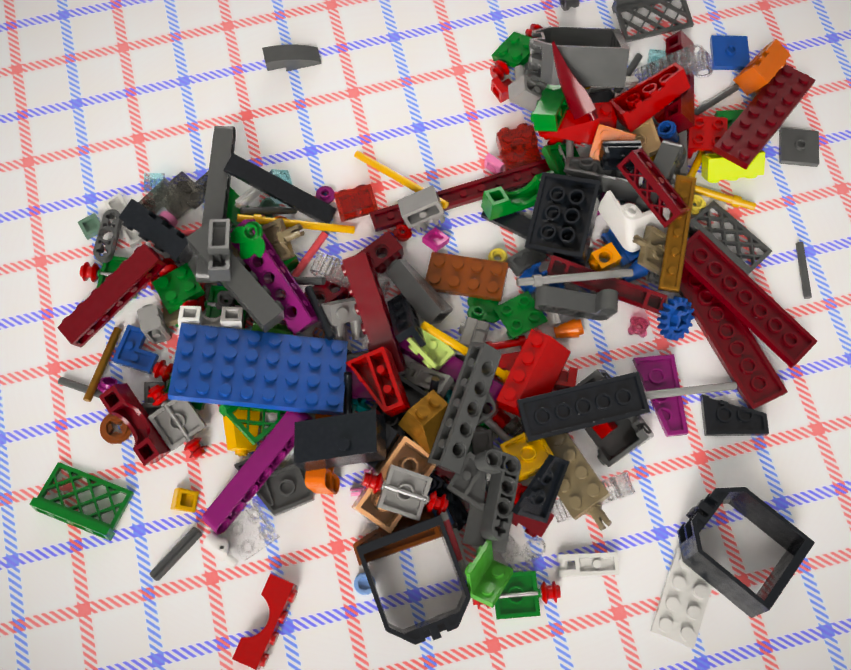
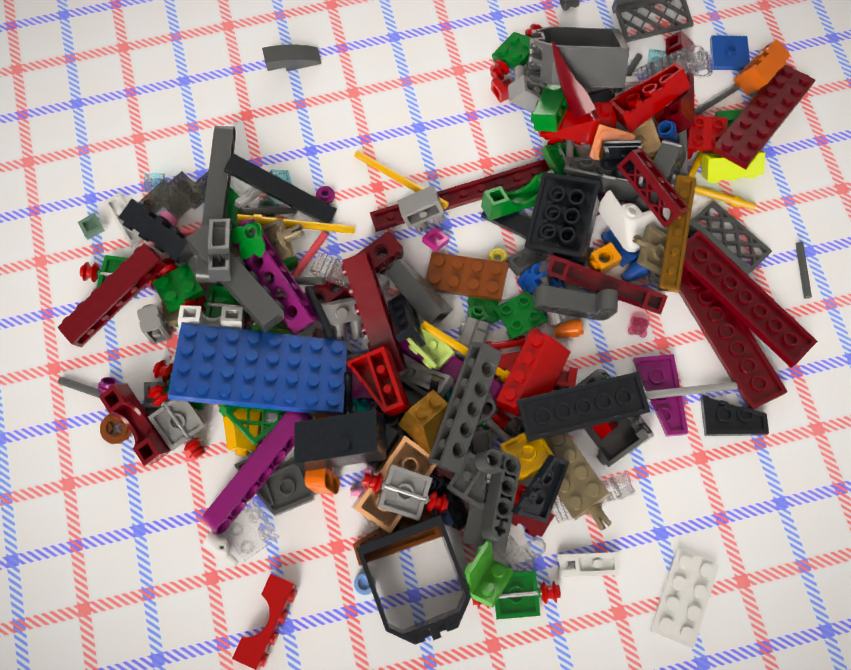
(73, 517): green fence -> none
(102, 364): pearl gold bar -> none
(110, 244): dark grey beam -> none
(131, 353): blue plate -> none
(175, 554): dark grey axle -> none
(184, 500): yellow slope -> none
(222, 296): dark grey plate -> none
(355, 202): clear red brick -> none
(402, 236): red plate -> none
(454, 543): coral bar -> none
(493, 164): bright pink tile -> none
(518, 146): clear red plate -> none
(538, 280): light grey bar -> none
(675, 318): blue gear -> none
(700, 204): light yellow plate -> none
(765, 518): black container -> none
(799, 147): dark grey plate -> none

